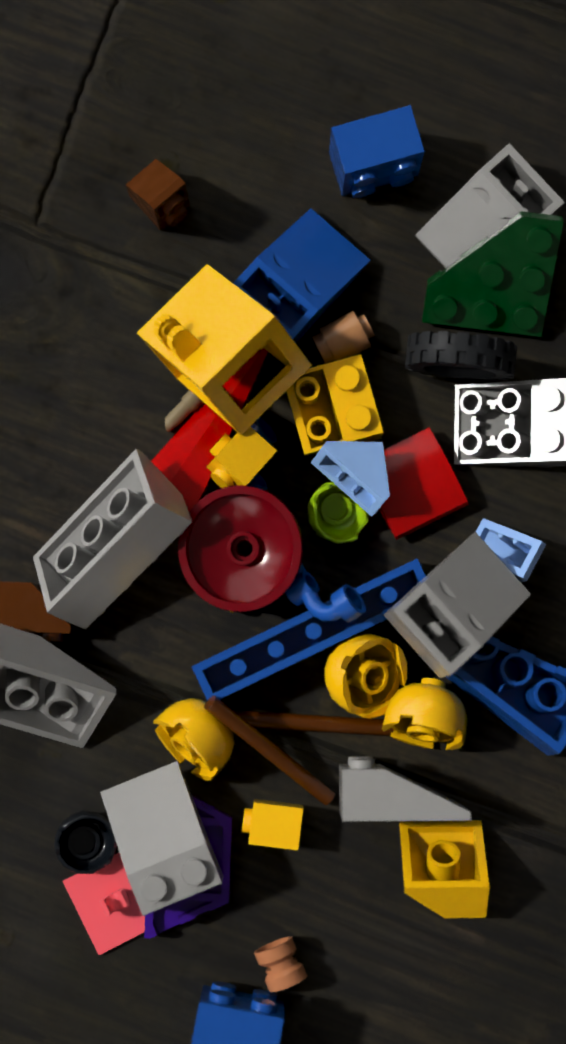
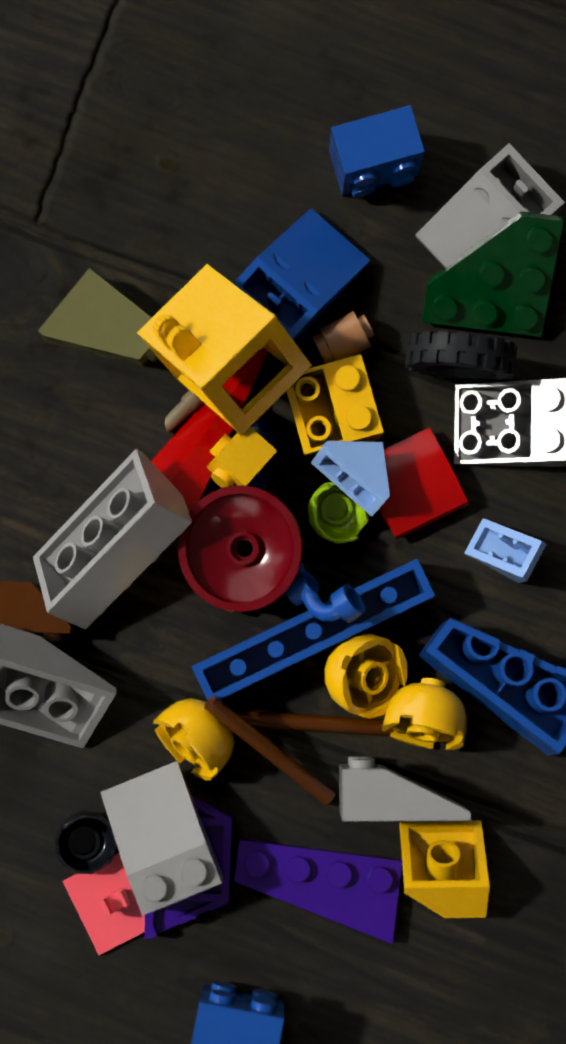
(99, 322): none -> olive slope
(159, 194): reddish brown slope -> none
(273, 824): yellow brick -> none
(282, 968): nougat wheel -> none
(333, 884): none -> dark purple wing
(458, 606): light grey slope -> none

